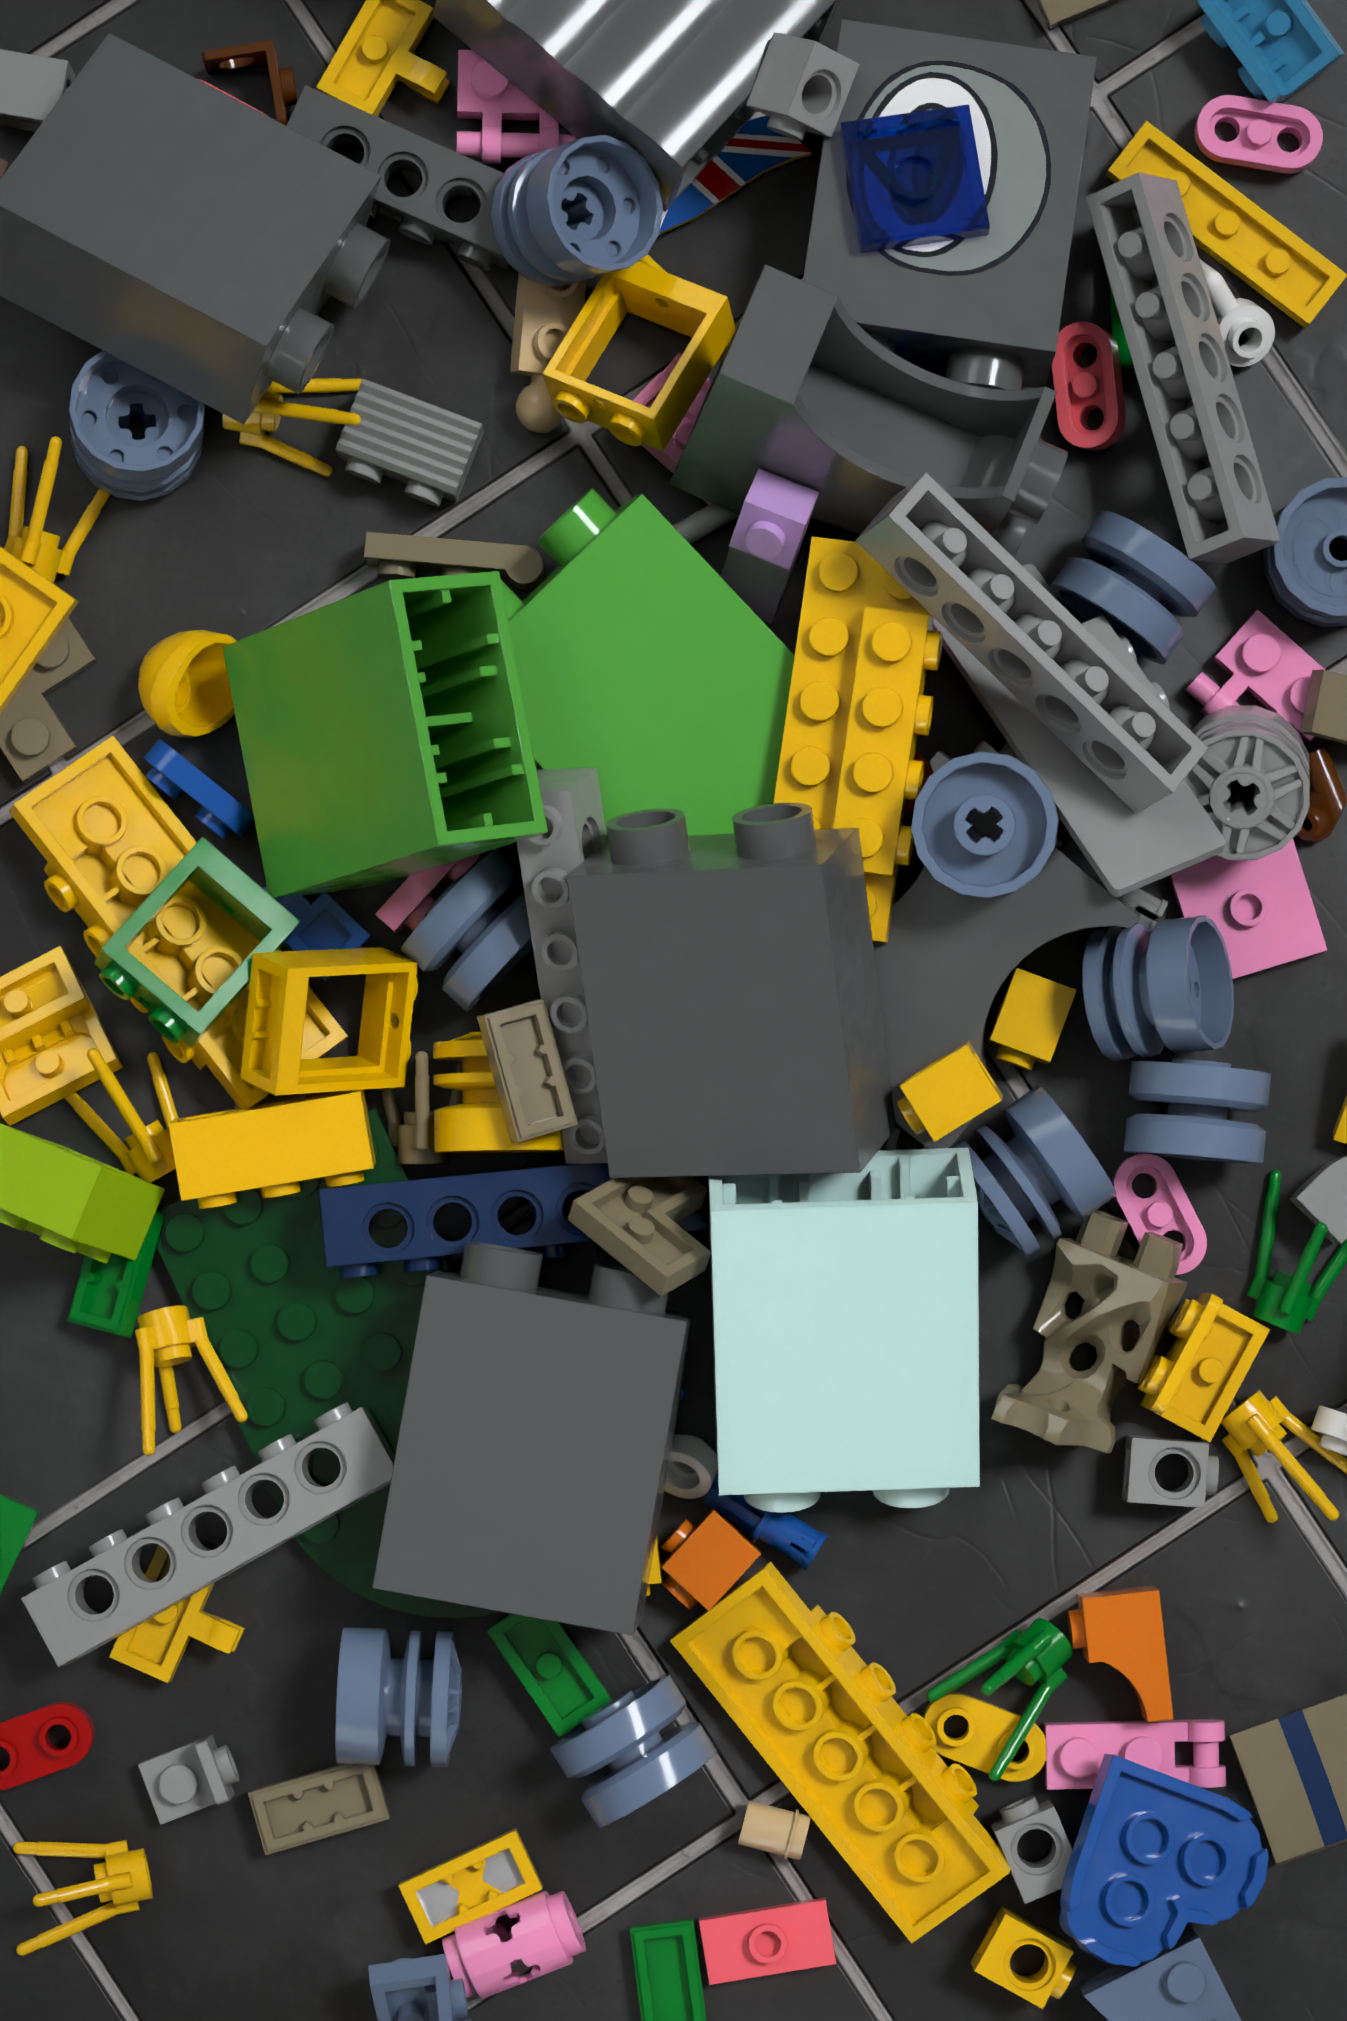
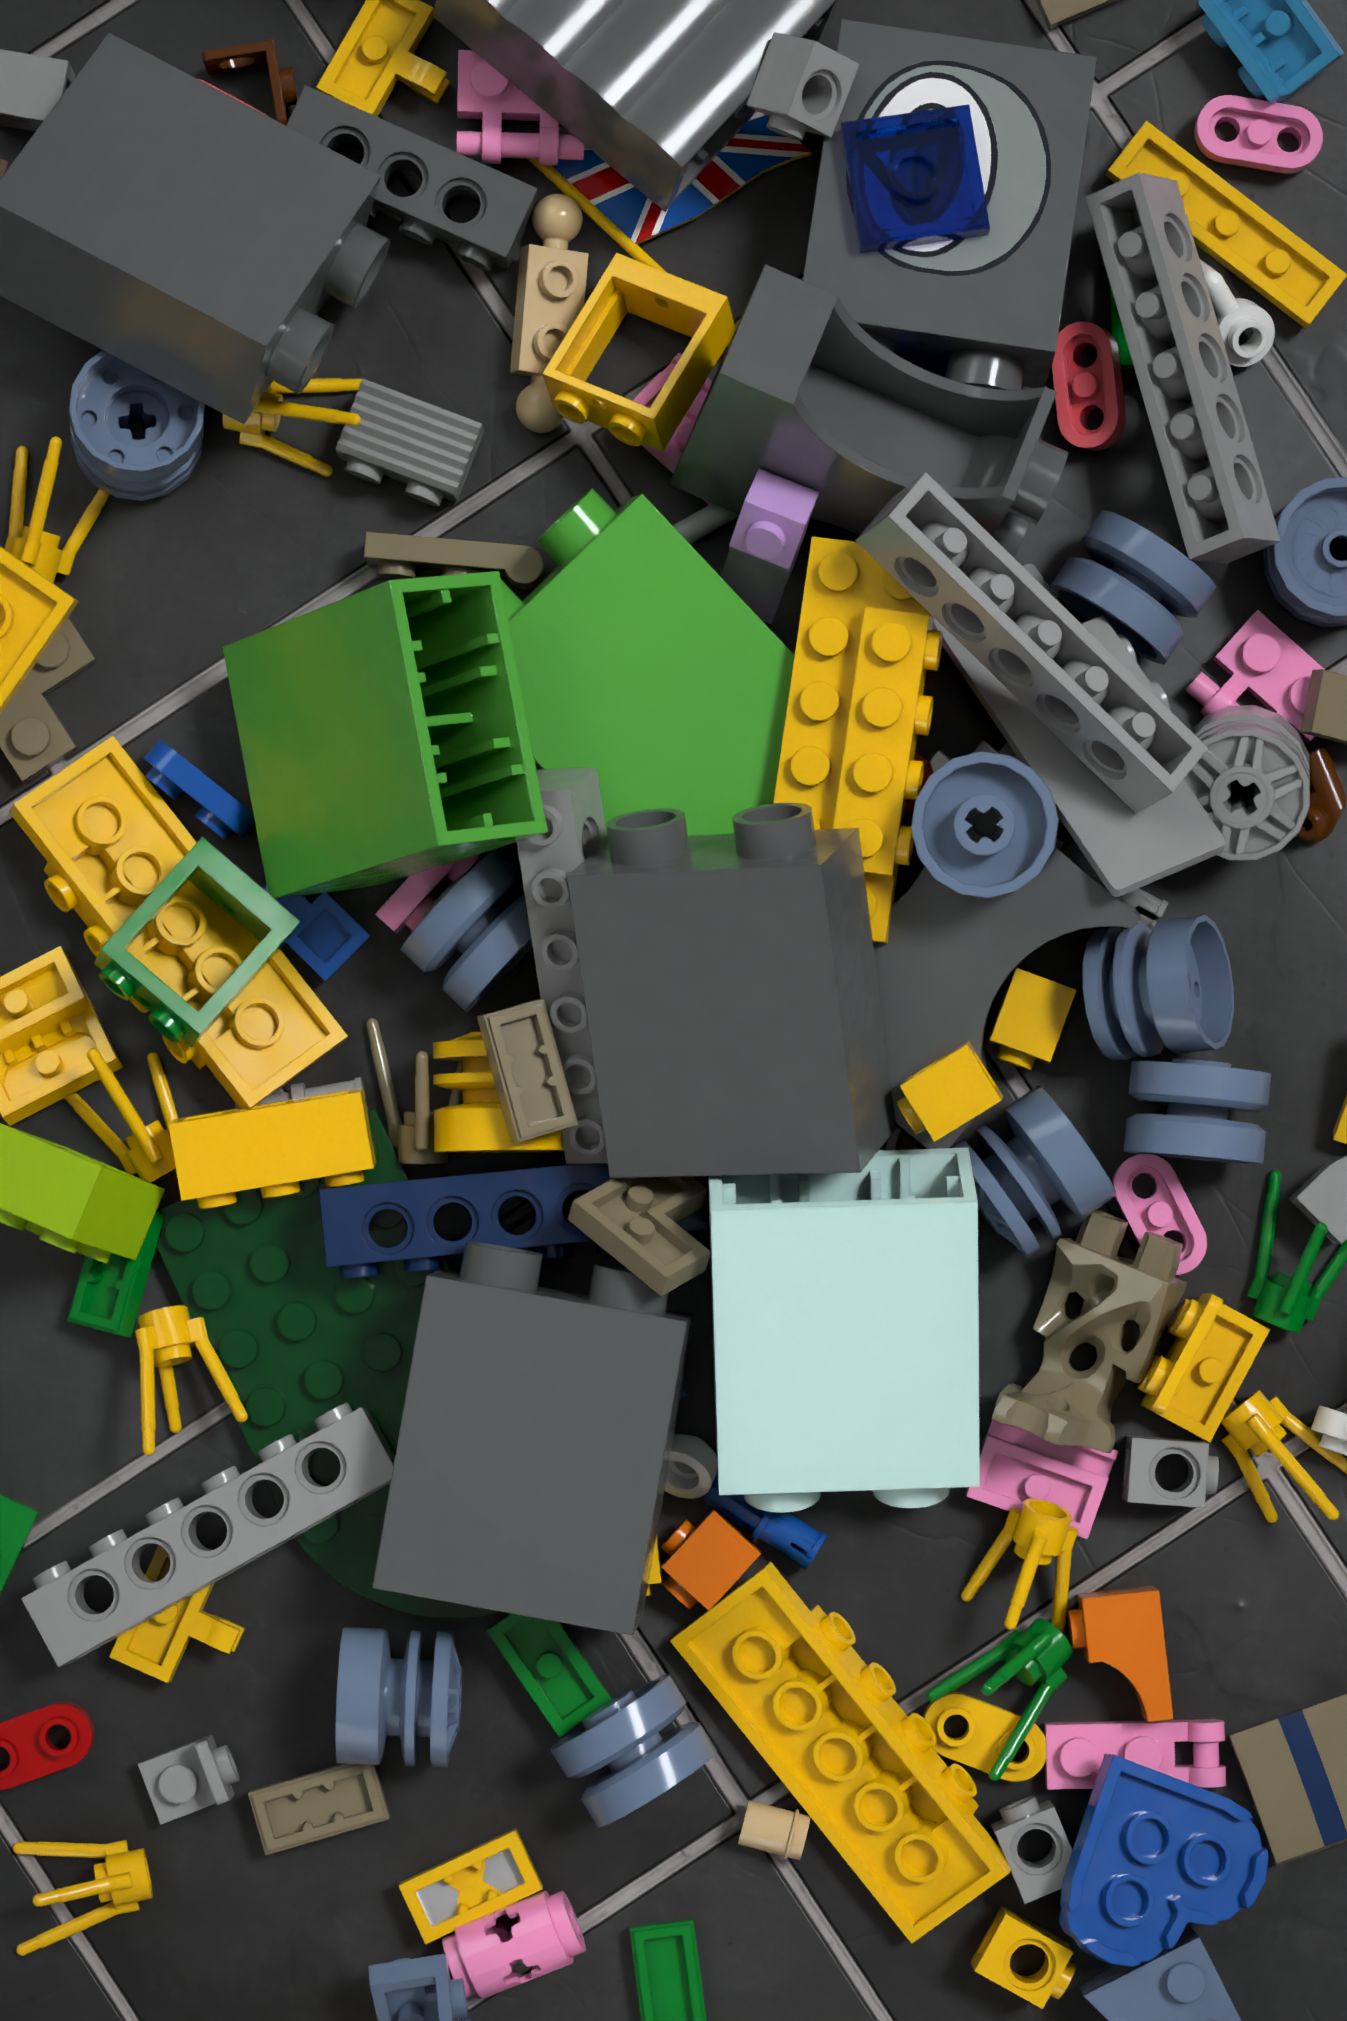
(187, 683): yellow hat -> none
(278, 1016): yellow window -> none
(577, 211): sand blue wheel -> none
(767, 1941): coral plate -> none
(1025, 1466): none -> bright pink plate
(1039, 1533): none -> yellow plant
(1256, 905): bright pink plate -> none

